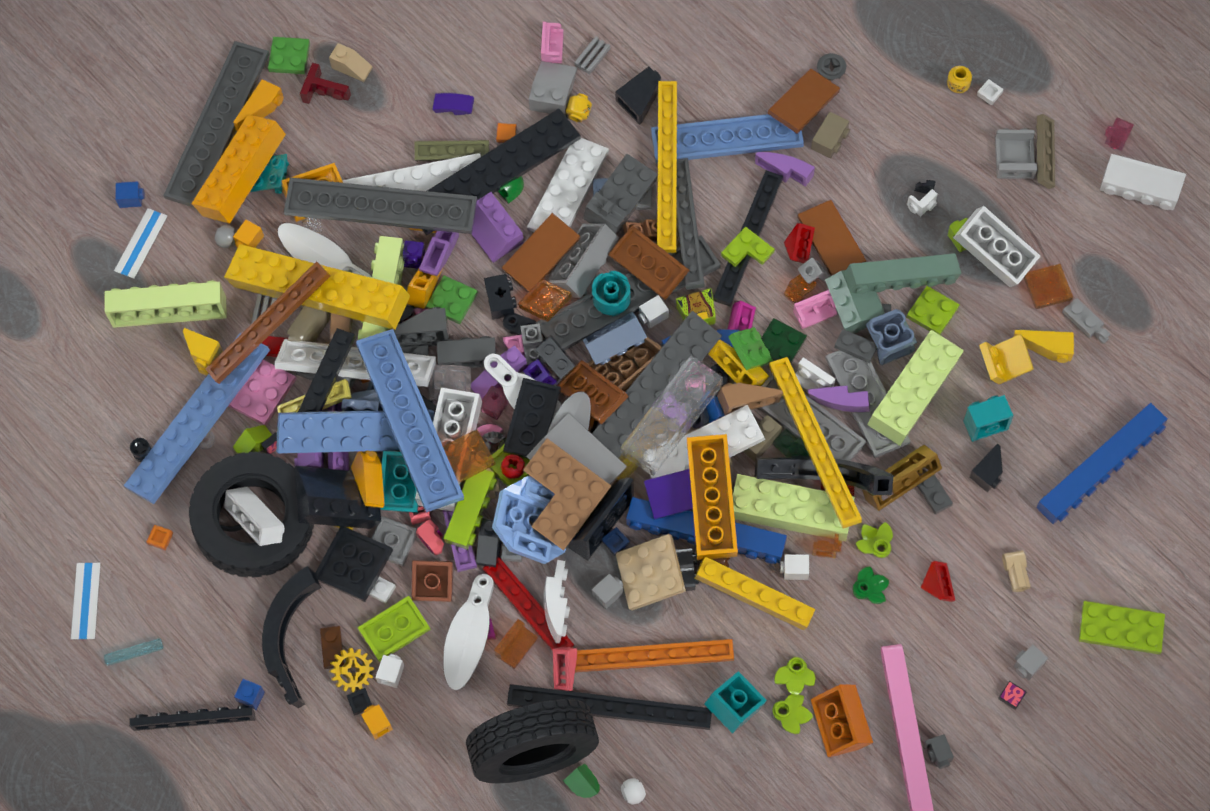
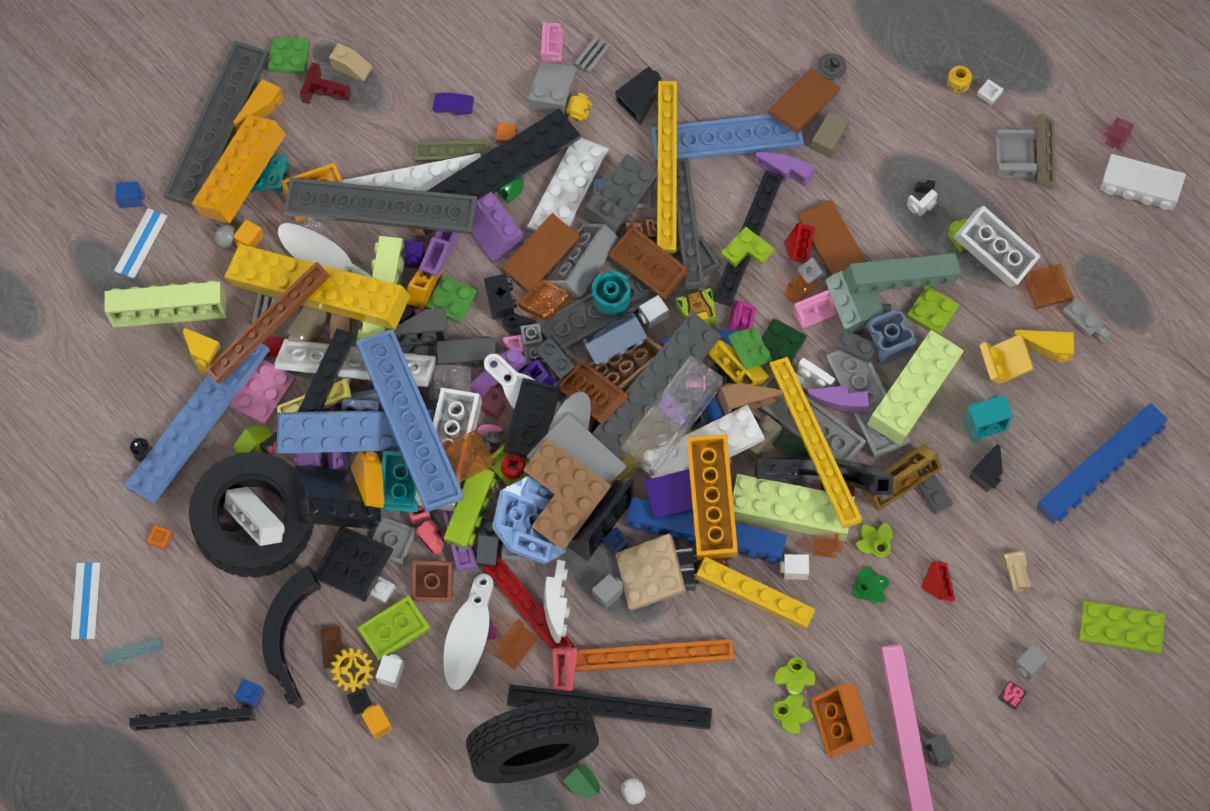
(735, 702): teal brick -> none

